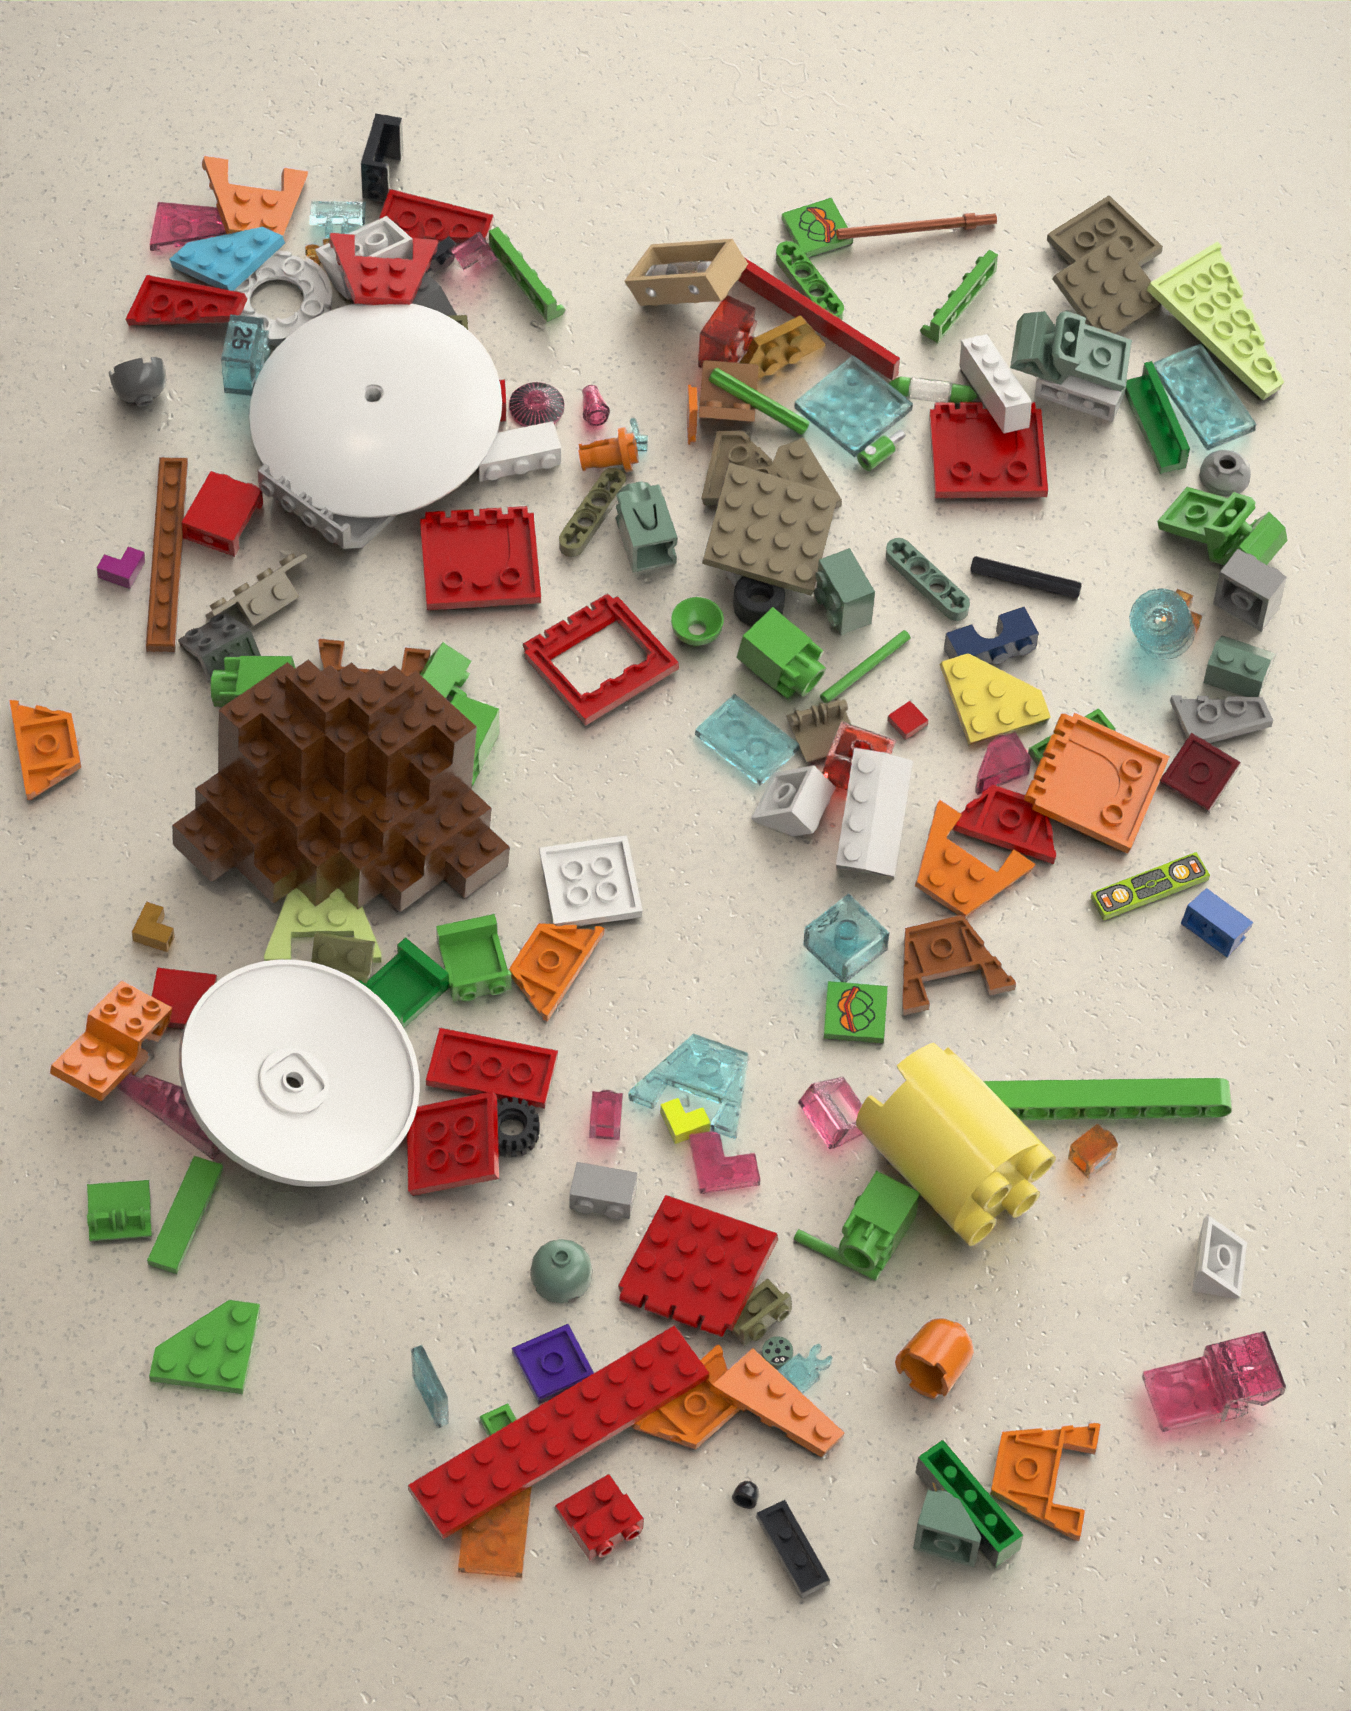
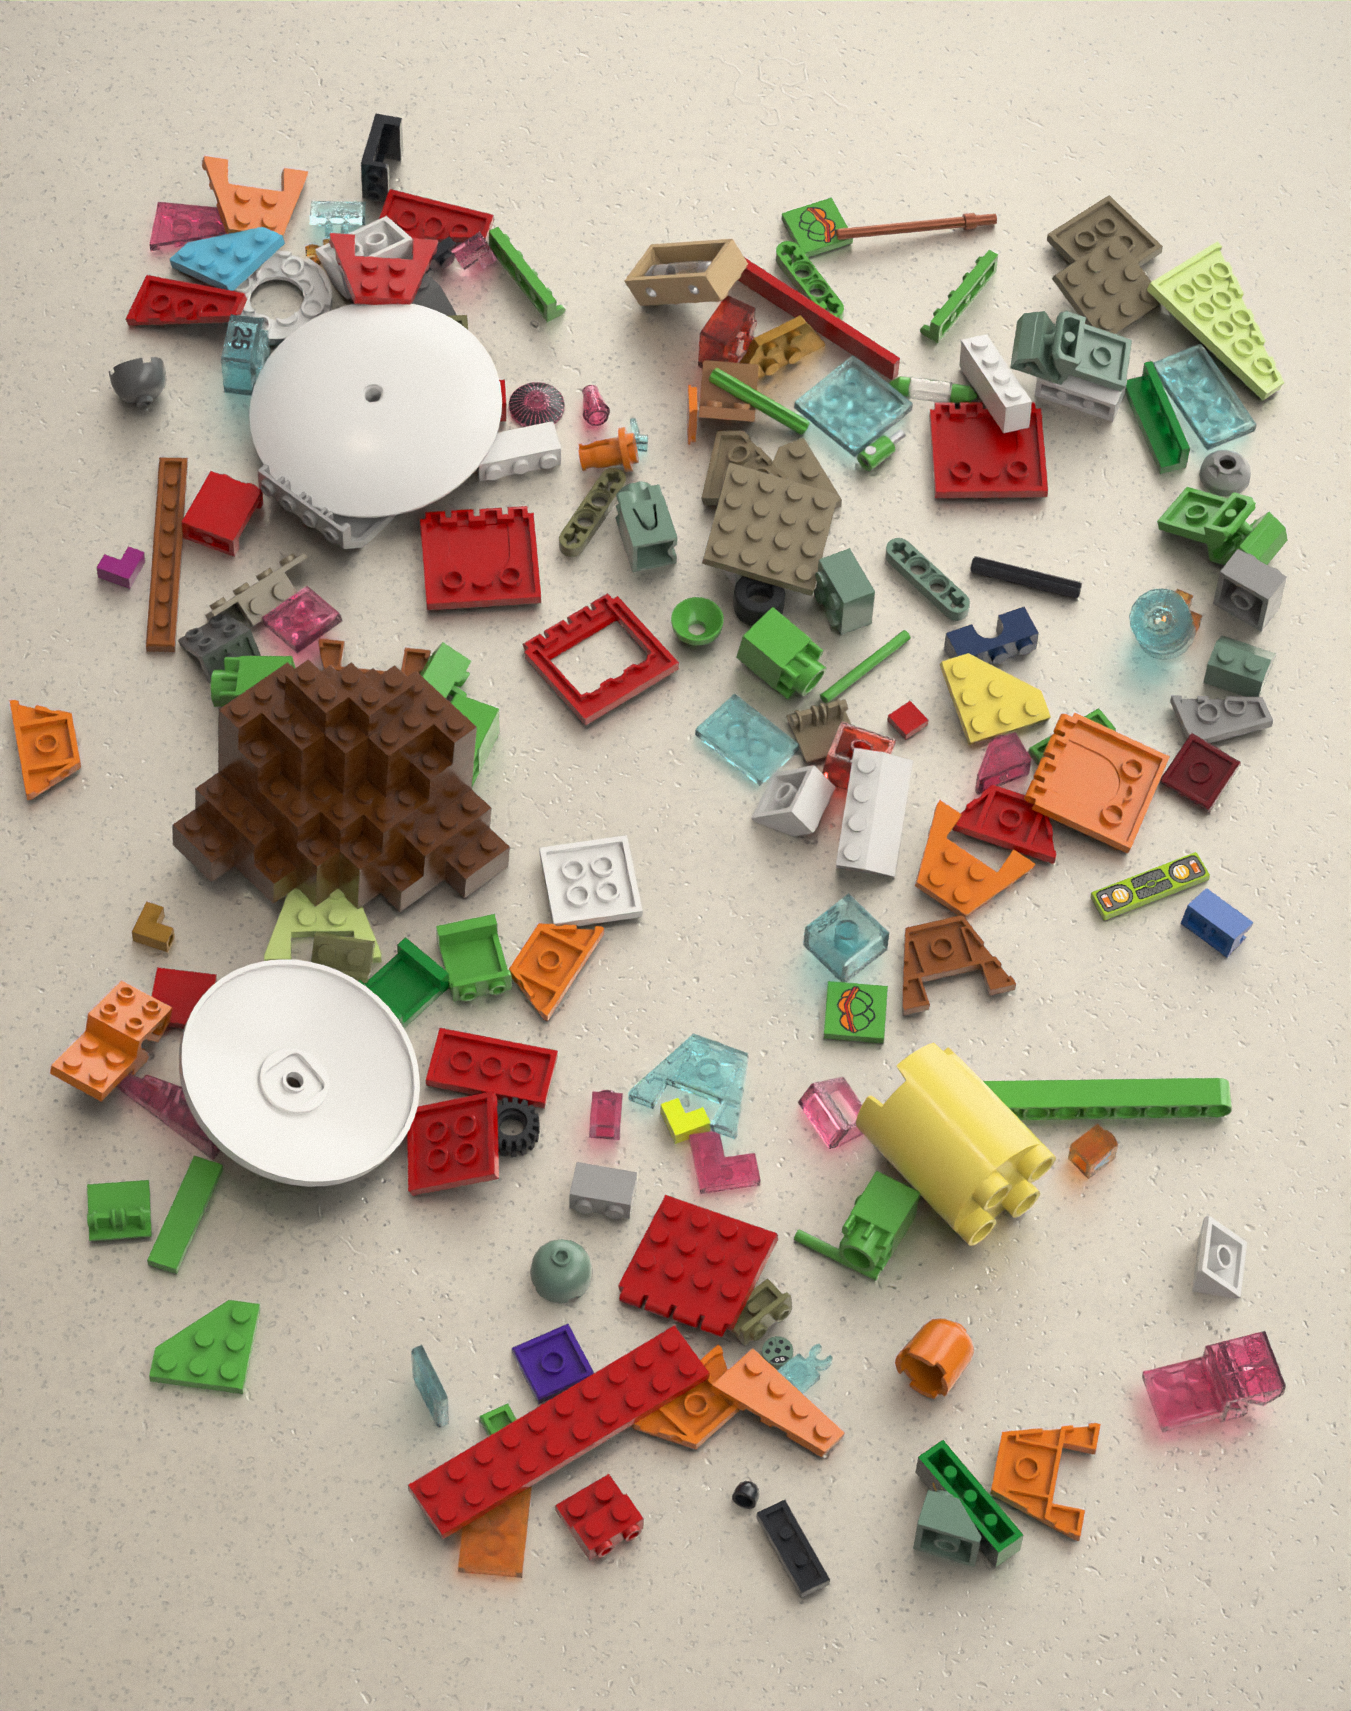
(302, 619): none -> clear pink plate

